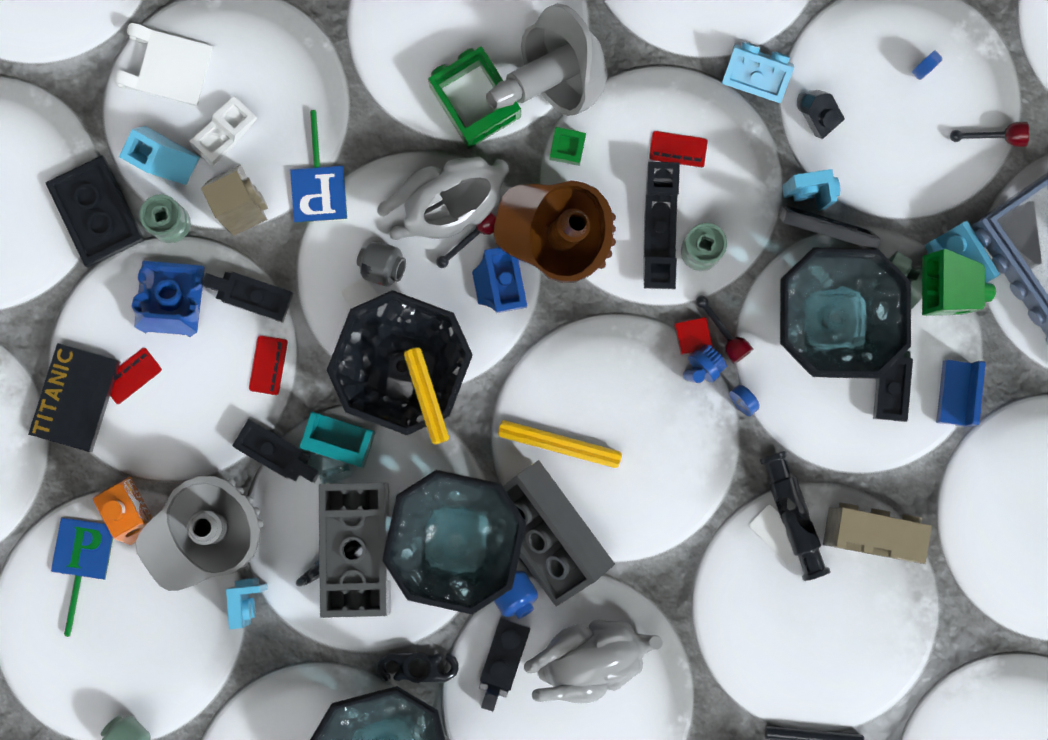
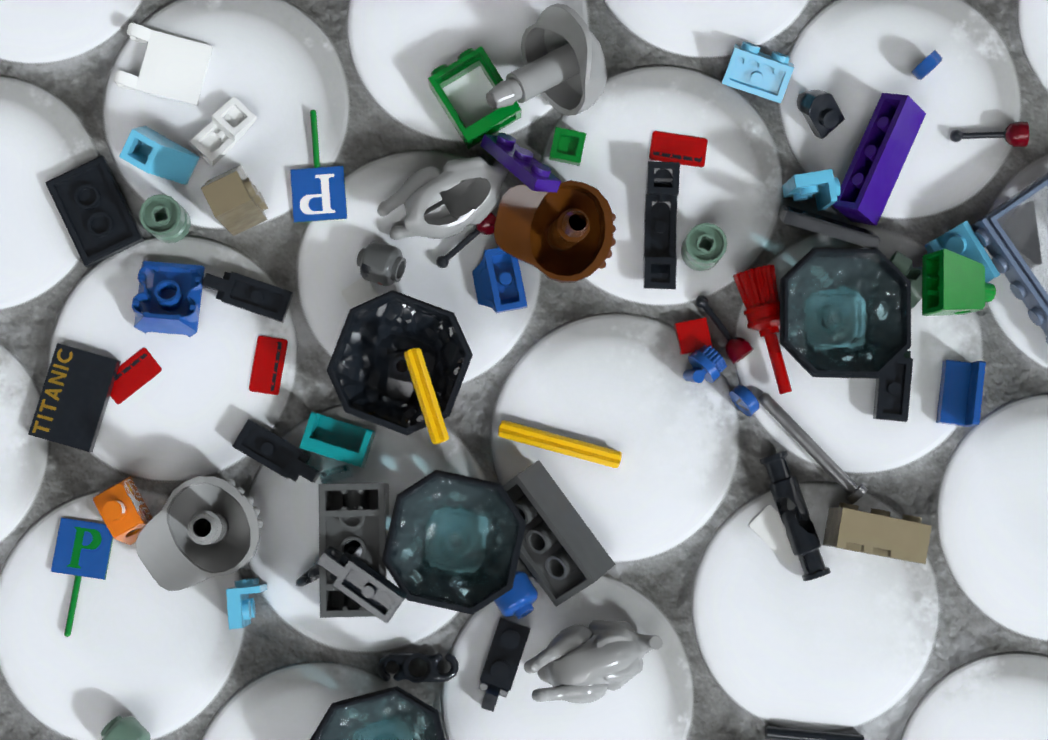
(362, 583): none -> hinge
(520, 162): none -> dark purple plate
(762, 312): none -> red piece
(848, 485): none -> flat silver bar
(879, 158): none -> dark purple brick

